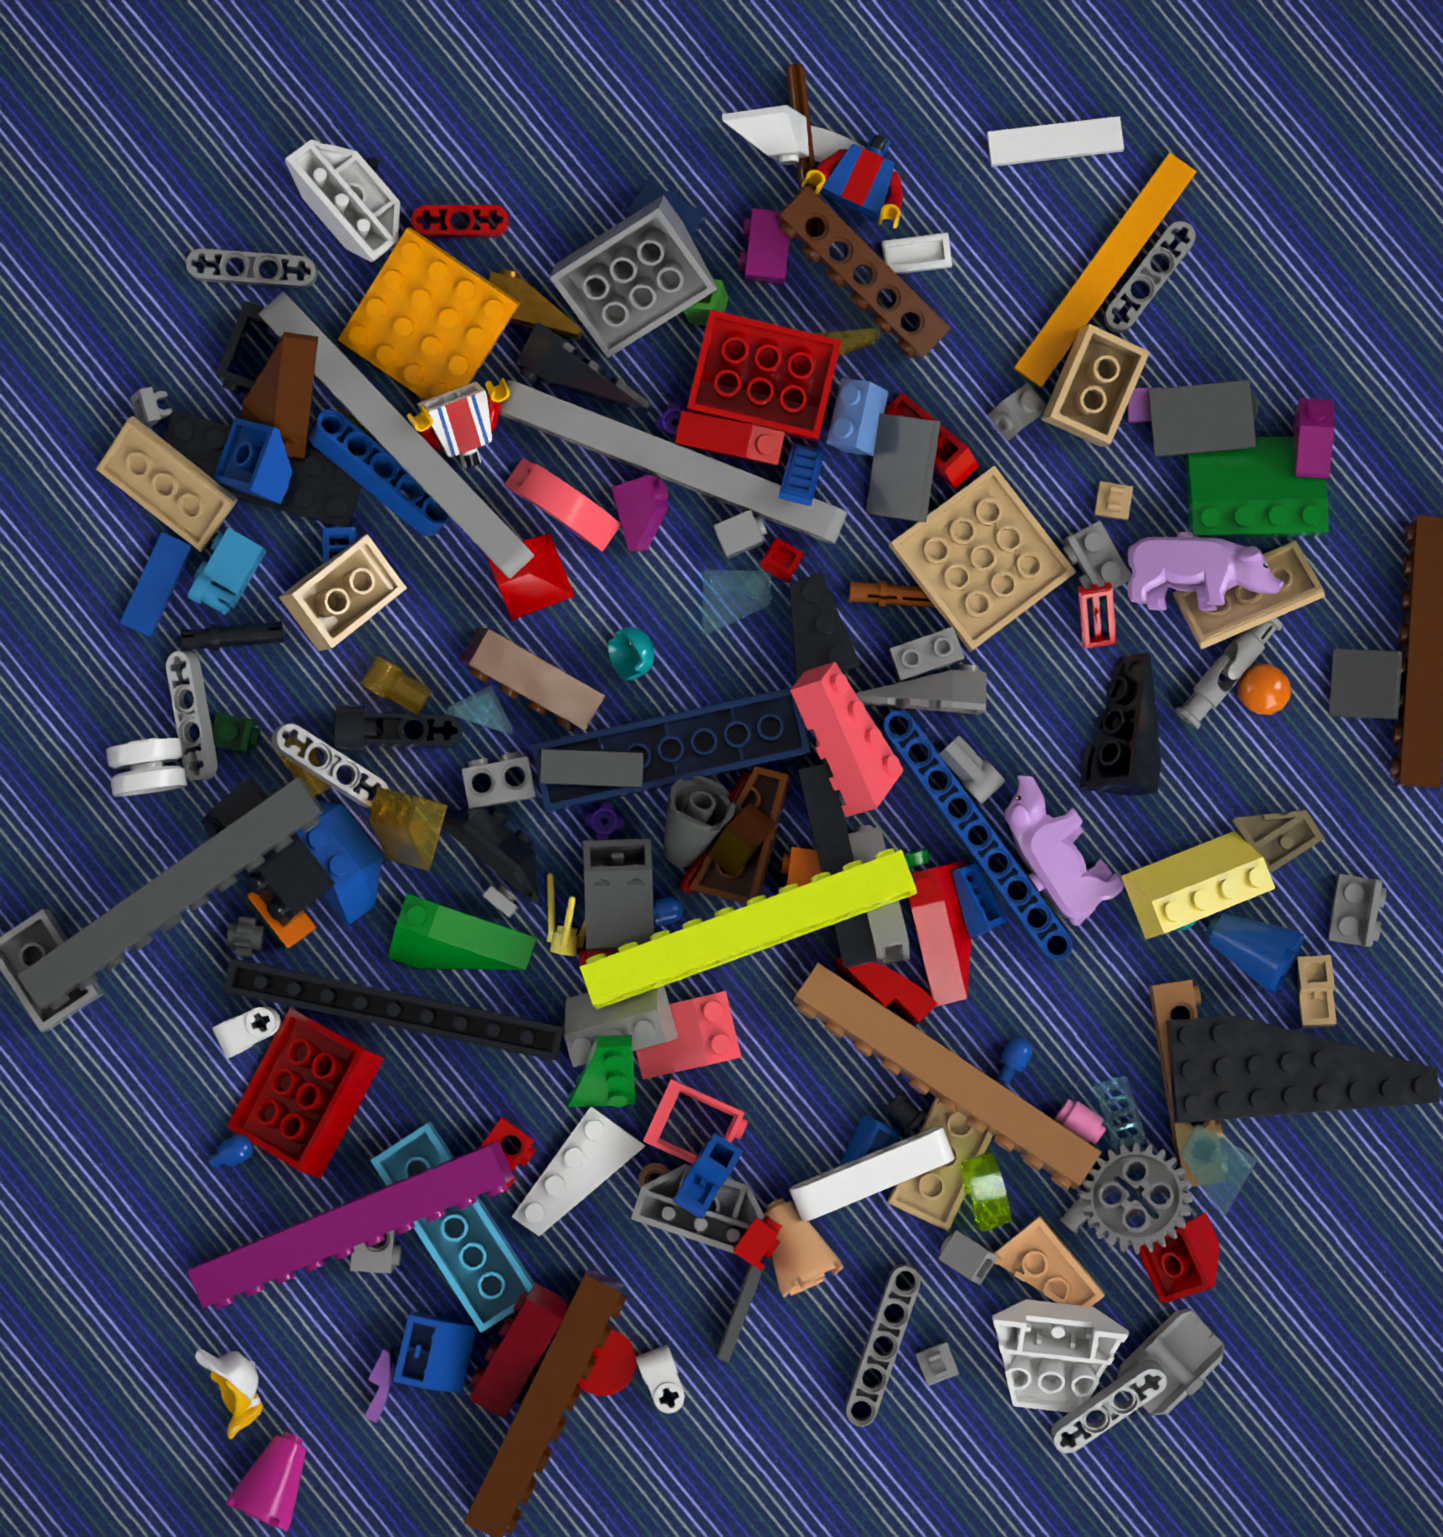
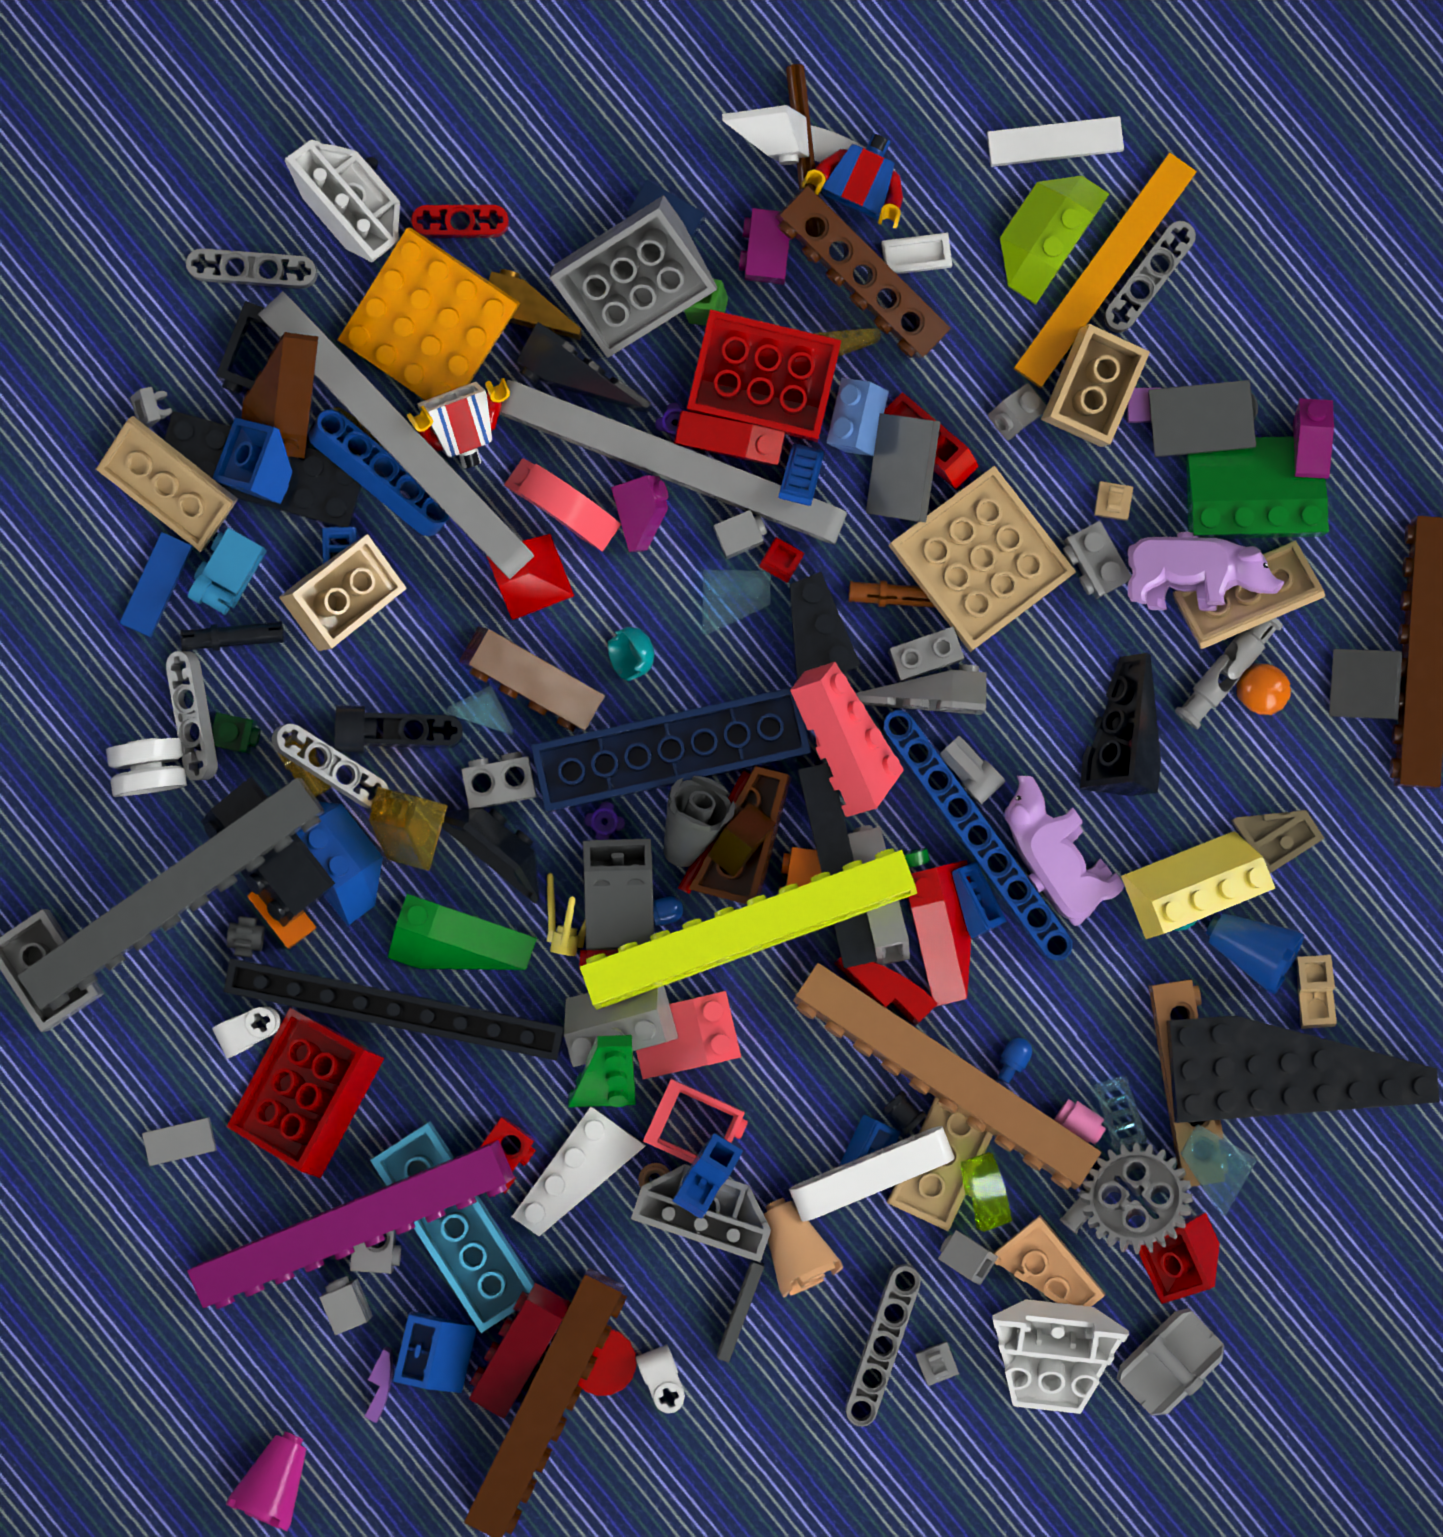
(179, 1141): none -> light grey tile
(232, 1152): blue cylinder -> none
(237, 1385): hair -> none
(345, 1305): none -> light grey brick
(390, 682): clear yellow piece -> none
(502, 899): light grey plate -> none
(591, 768): dark grey tile -> none
(758, 1241): red brick -> none
(1047, 232): none -> lime wedge
(1094, 593): tile -> none
(1105, 1402): light grey beam -> none
(1356, 910): light grey bracket -> none

